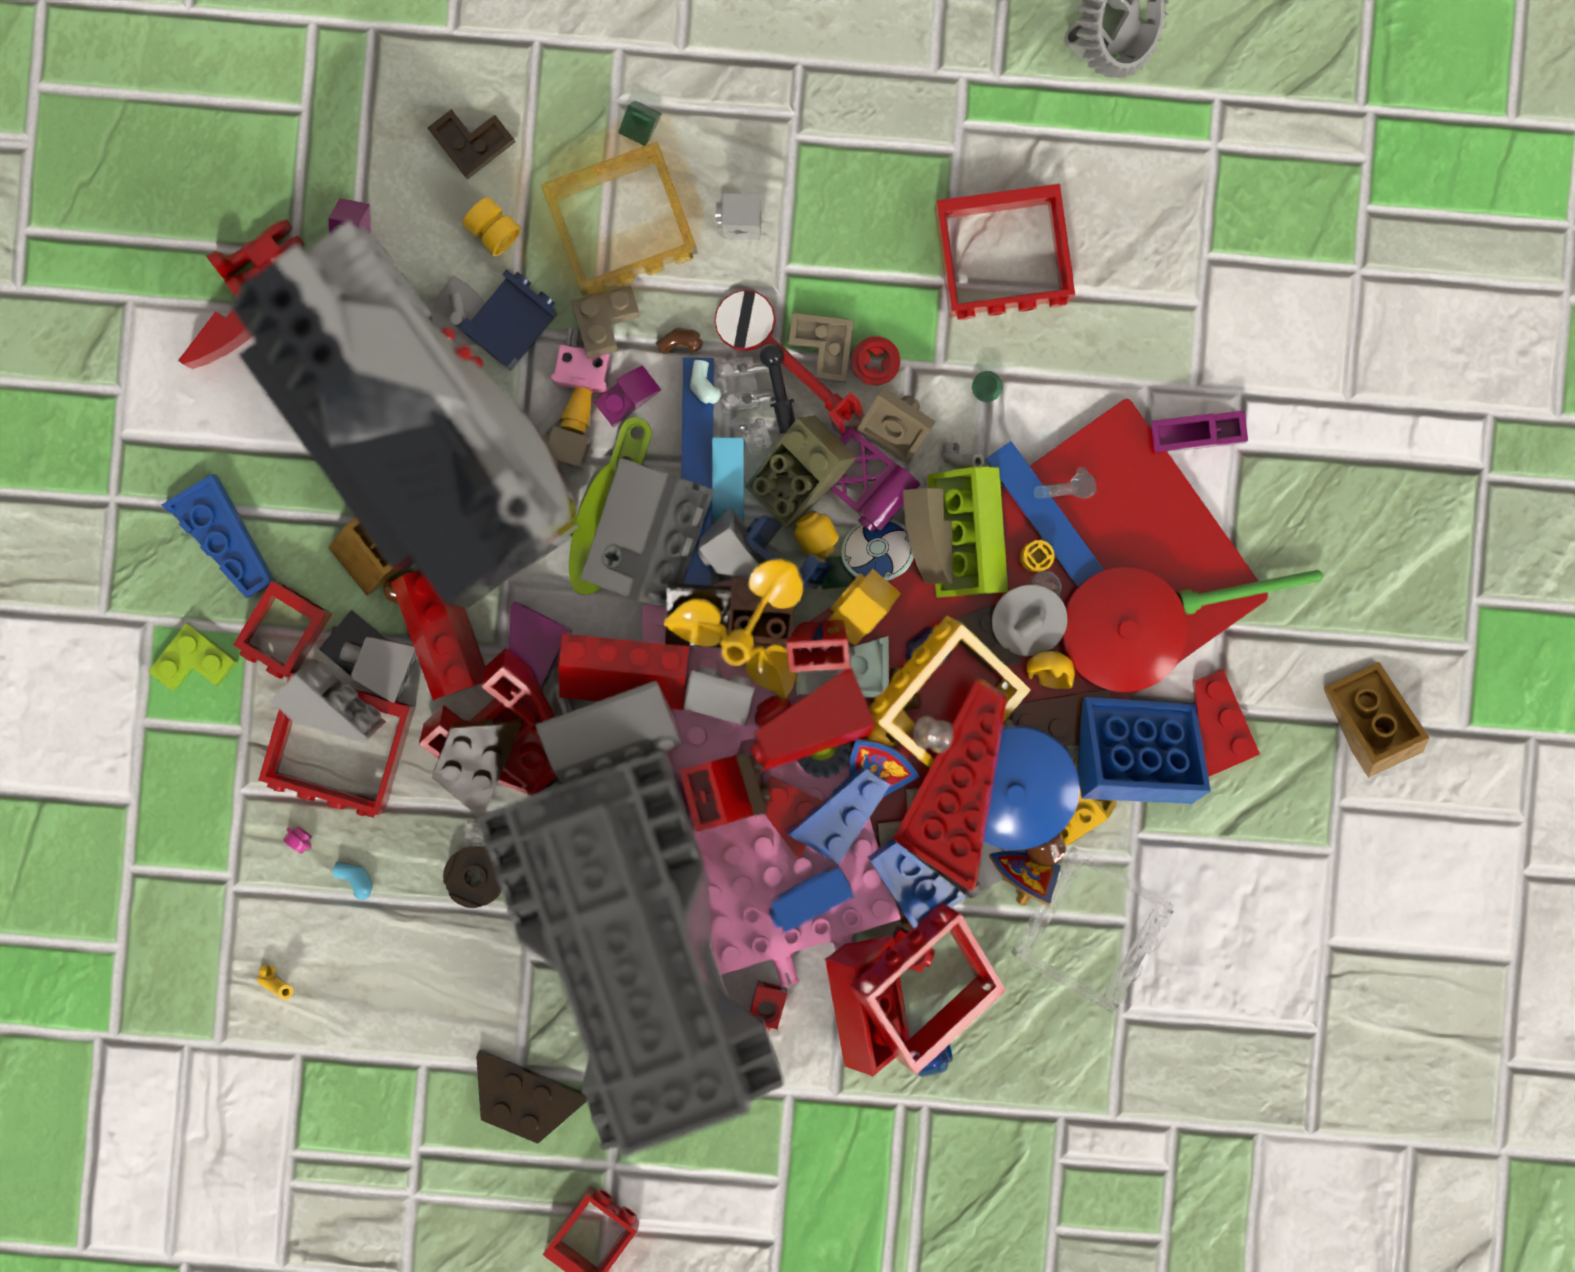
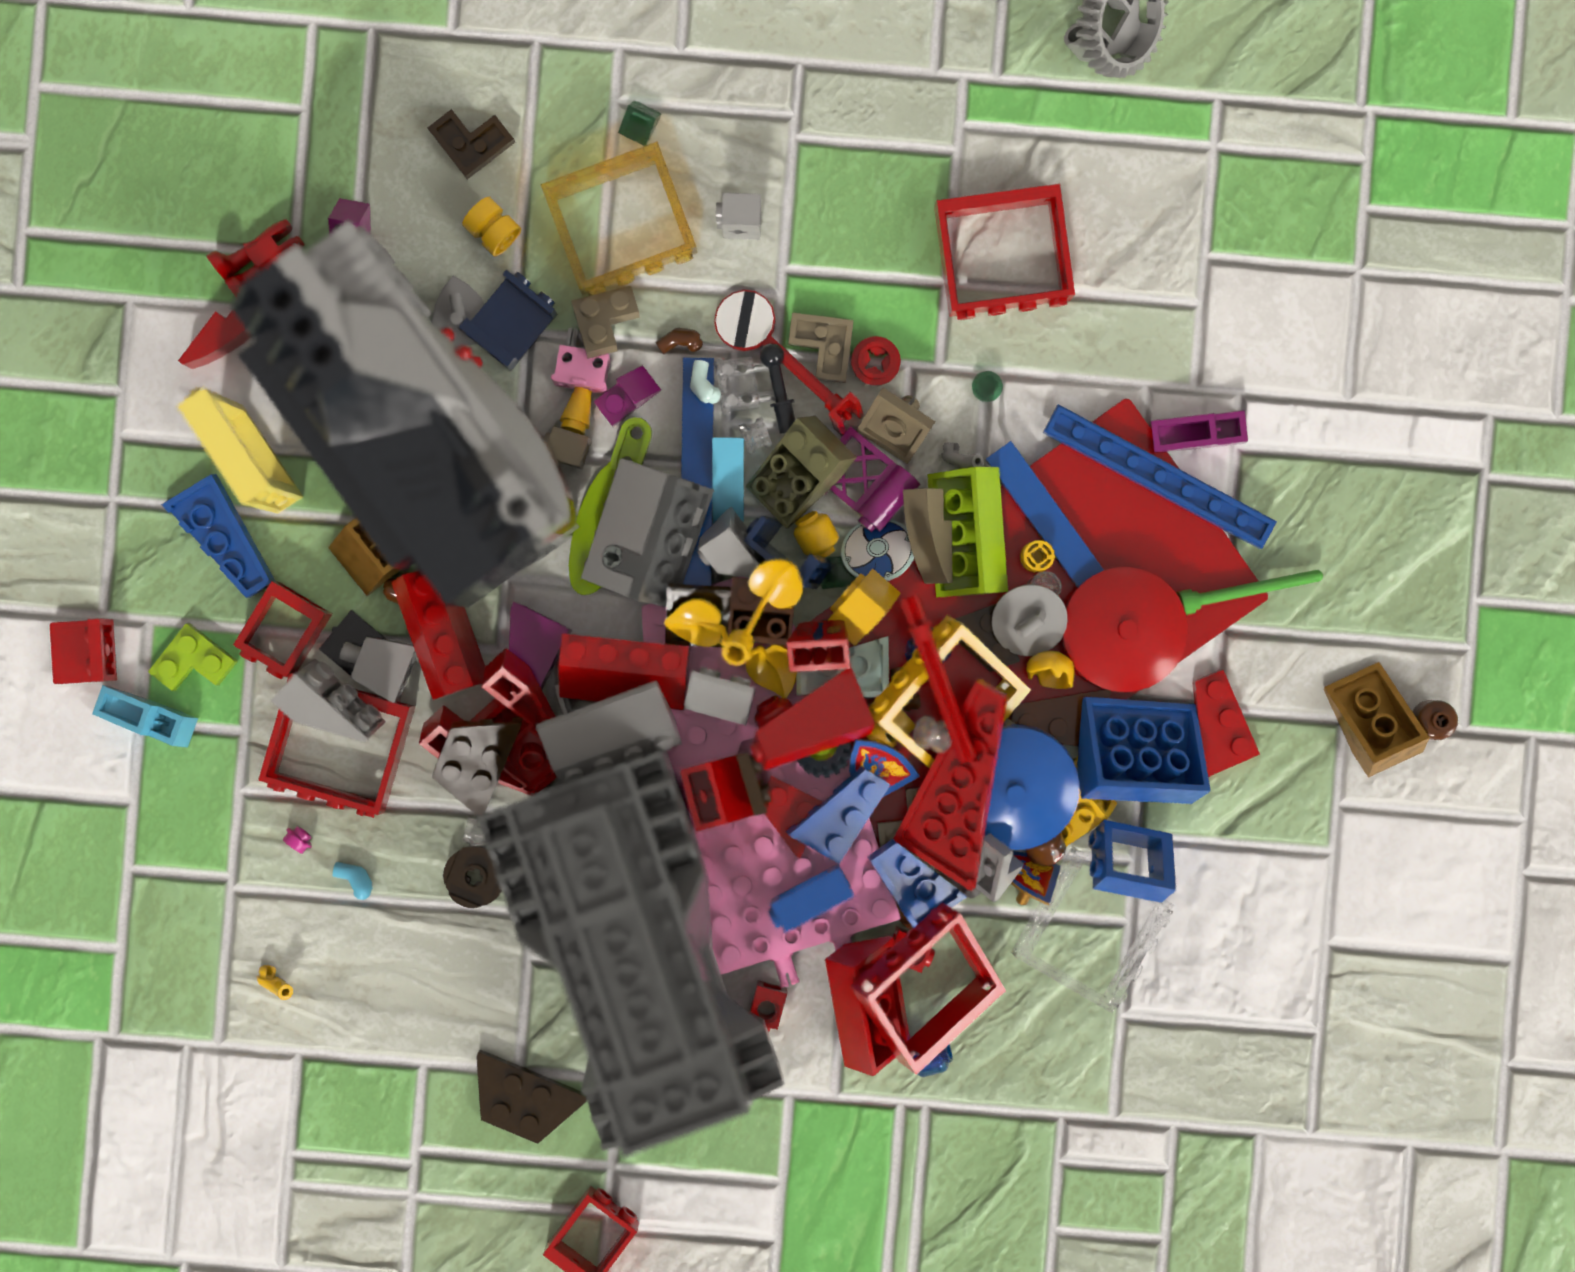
(83, 651): none -> red bracket
(145, 716): none -> medium azure slope
(239, 451): none -> light yellow window
(938, 678): none -> red axle
(996, 868): none -> light grey slope
(1082, 485): clear light blue piece -> none
(1159, 477): none -> blue tile
(1160, 861): none -> blue window
(1437, 718): none -> reddish brown head

